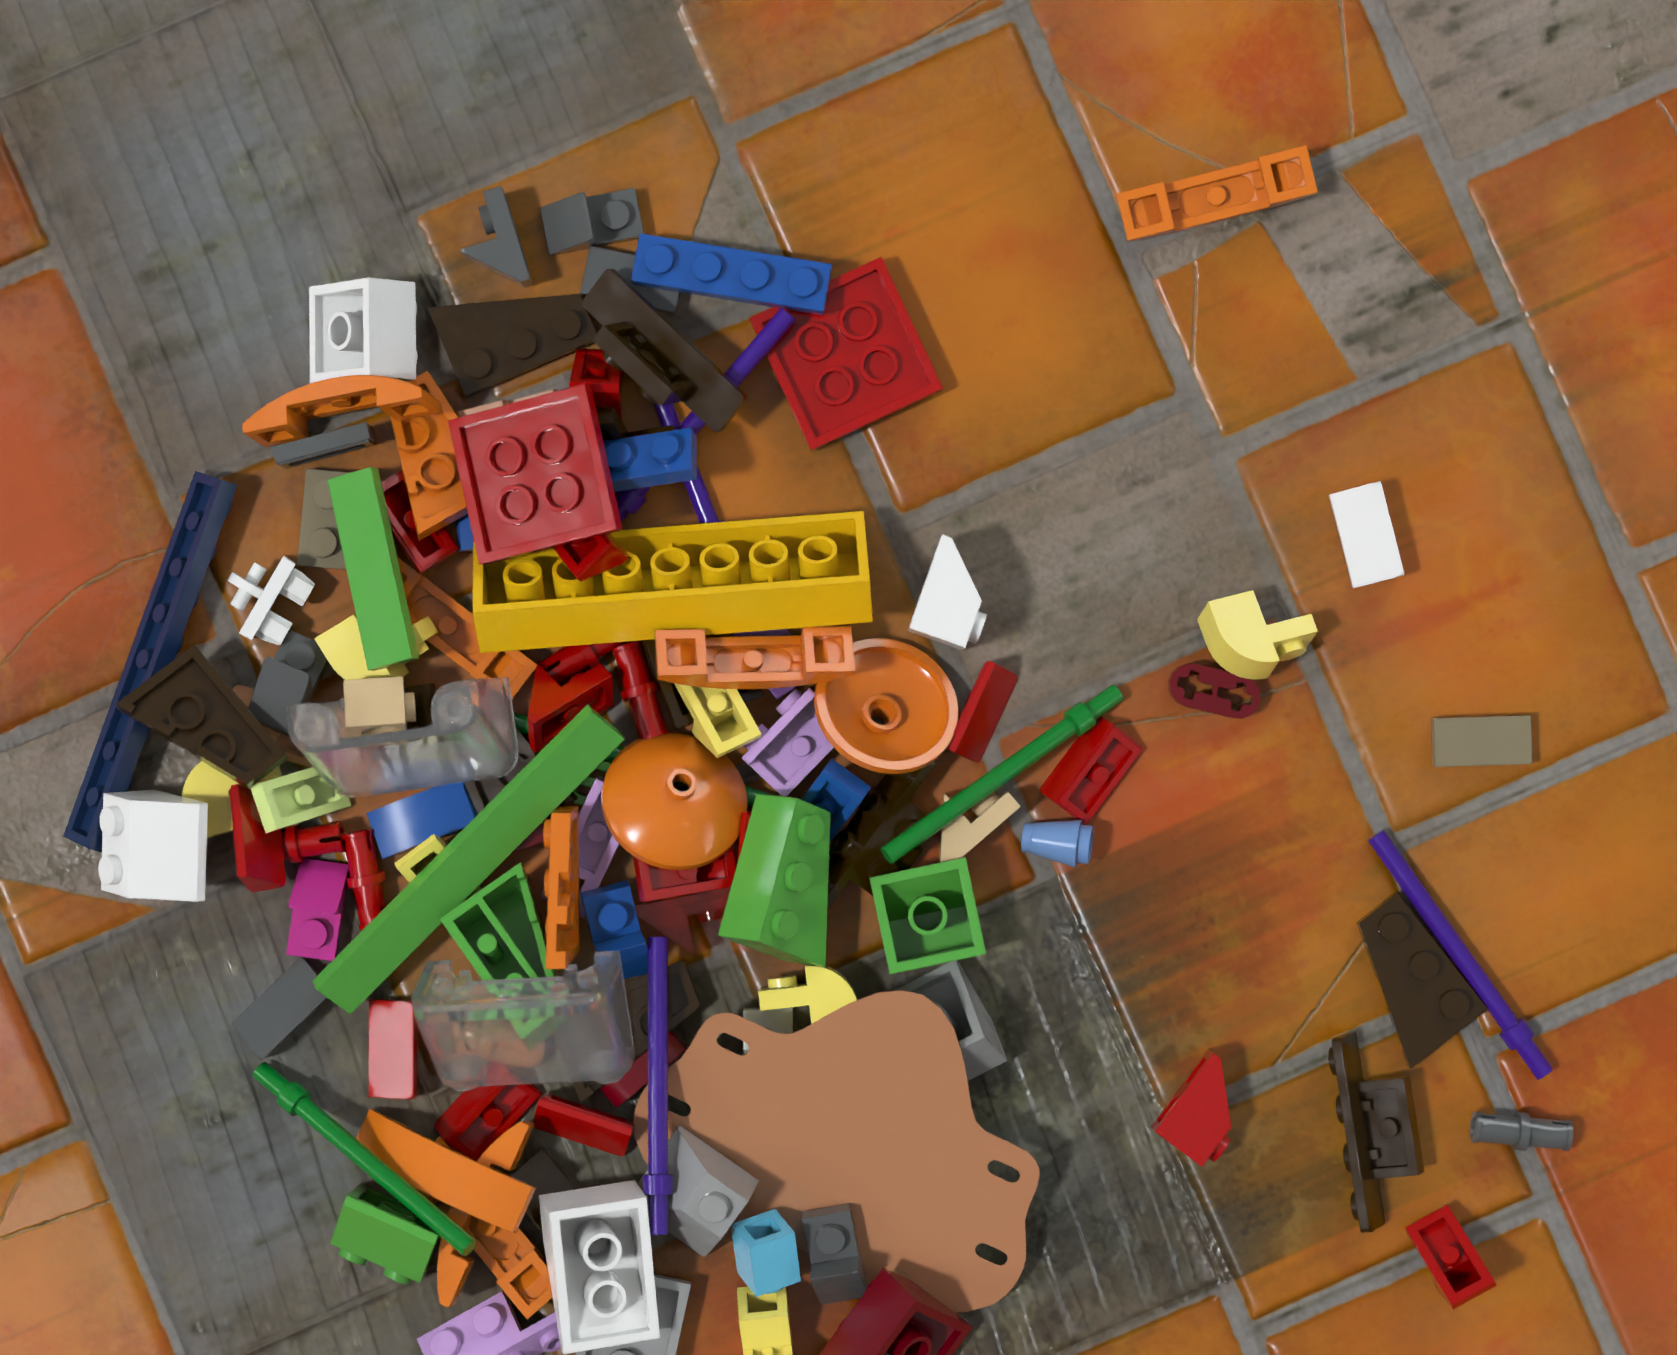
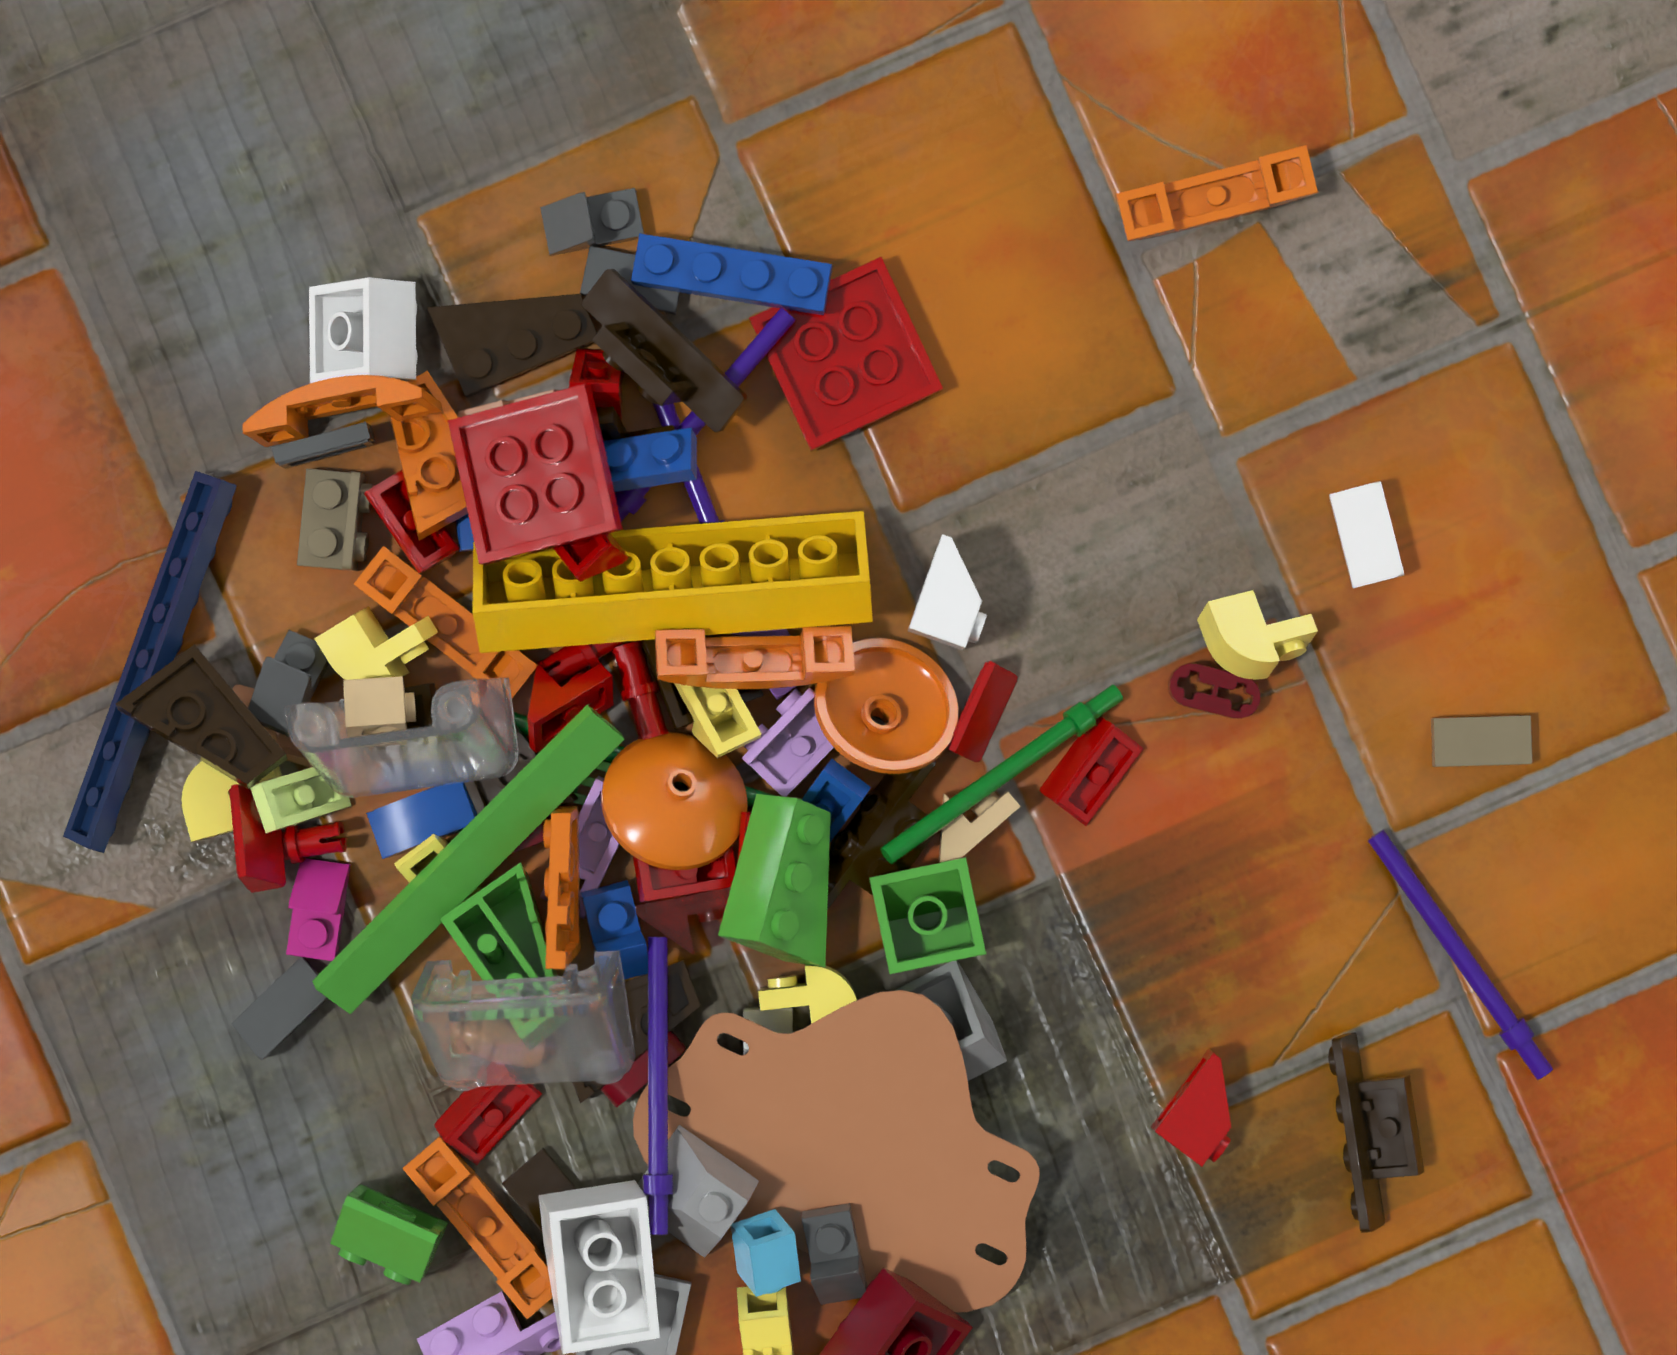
(153, 846): white slope -> none
(262, 621): white hips -> none
(297, 1101): green bar -> none
(364, 874): red pin -> none
(373, 568): bright green tile -> none
(392, 1049): slope -> none
(447, 1173): orange slope -> none
(451, 1265): orange slope -> none
(505, 253): dark grey slope -> none
(583, 1124): red slope -> none
(1059, 841): medium blue cone -> none
(1418, 981): dark brown wing -> none
(1450, 1257): red slope -> none
(1521, 1131): dark grey pin -> none

